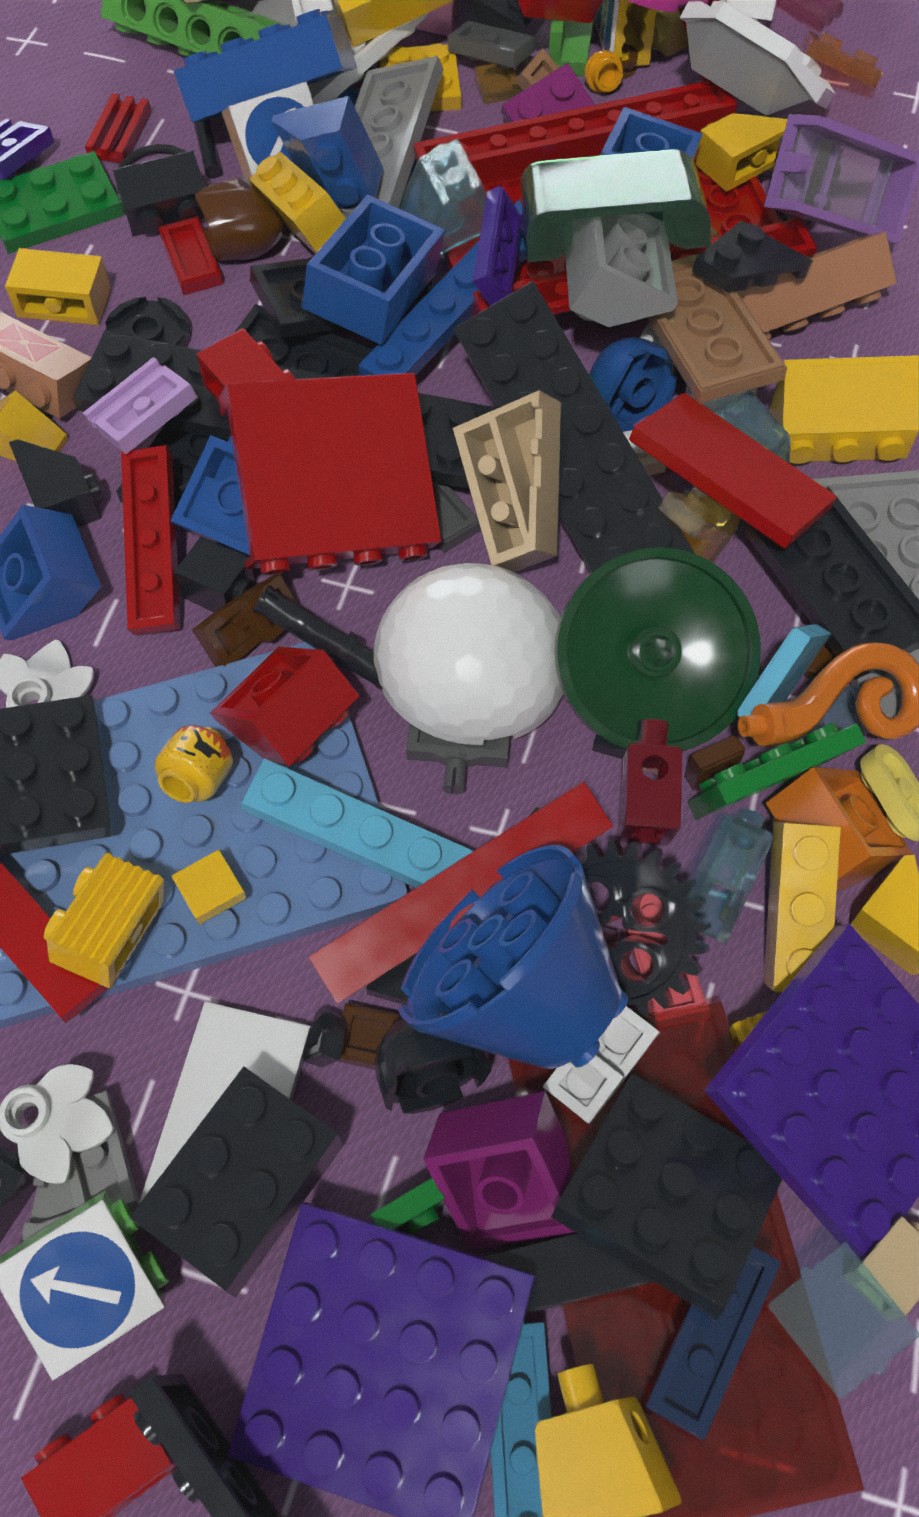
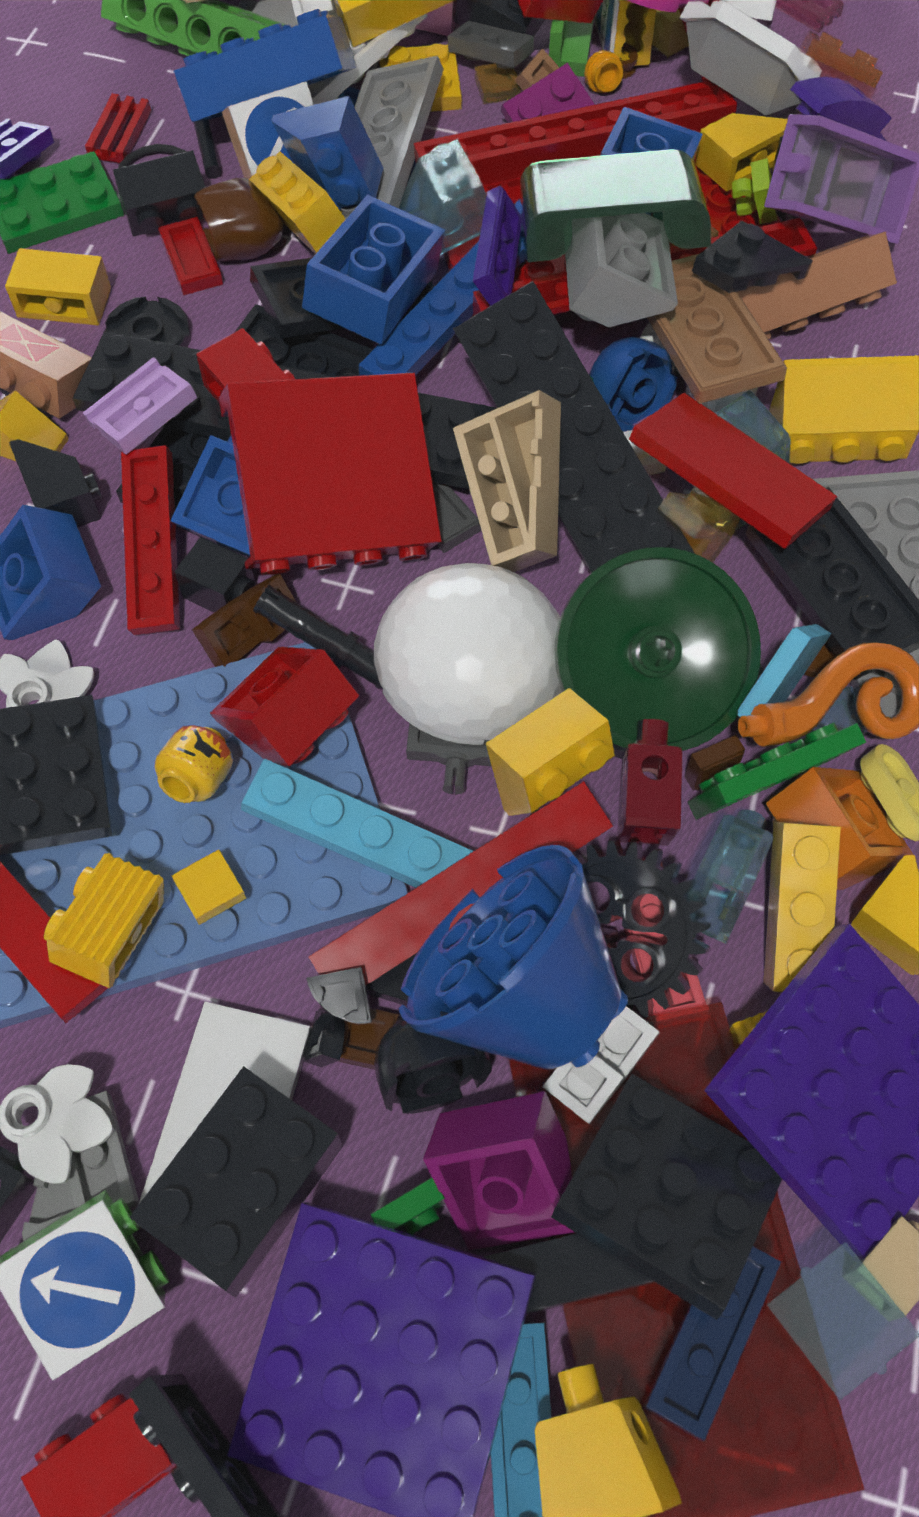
(342, 995): none -> tile
(548, 752): none -> yellow slope
(755, 192): none -> lime tile
(840, 103): none -> dark purple slope

